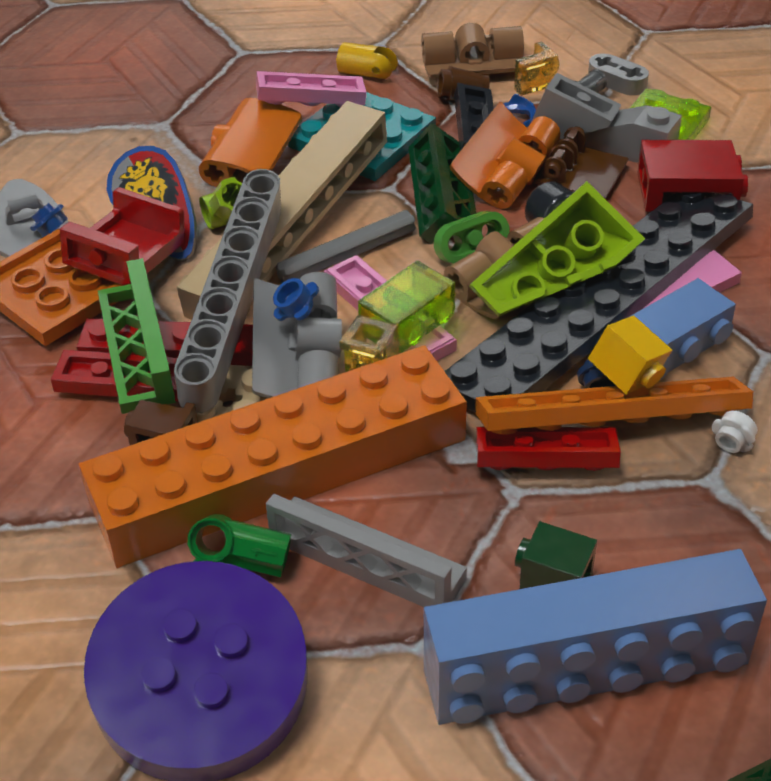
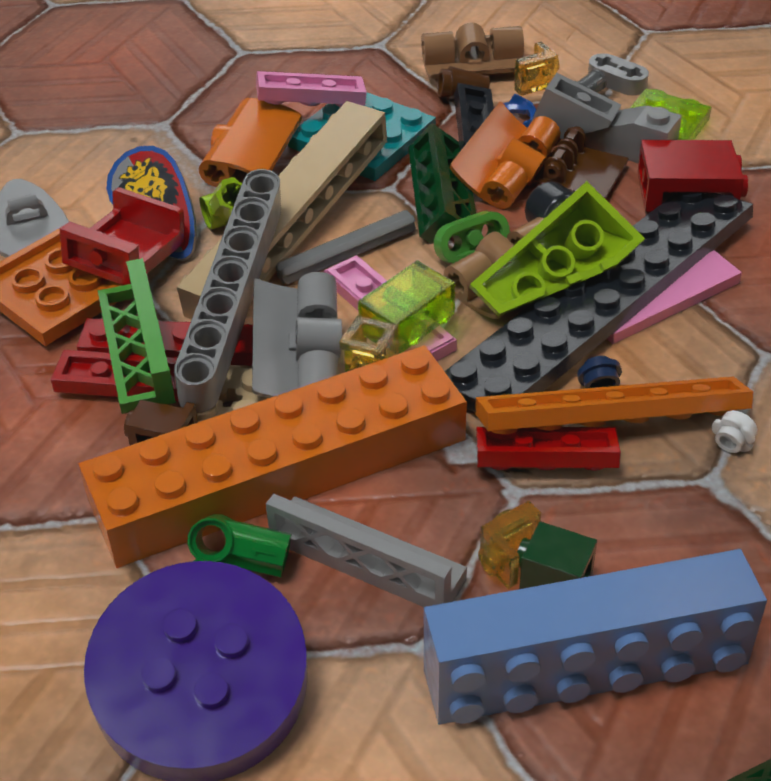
(48, 219): blue plate -> none
(294, 299): blue plate -> none
(363, 60): yellow piece -> none
(501, 541): none -> clear yellow bracket
(630, 355): yellow brick -> none
(689, 321): medium blue brick -> none

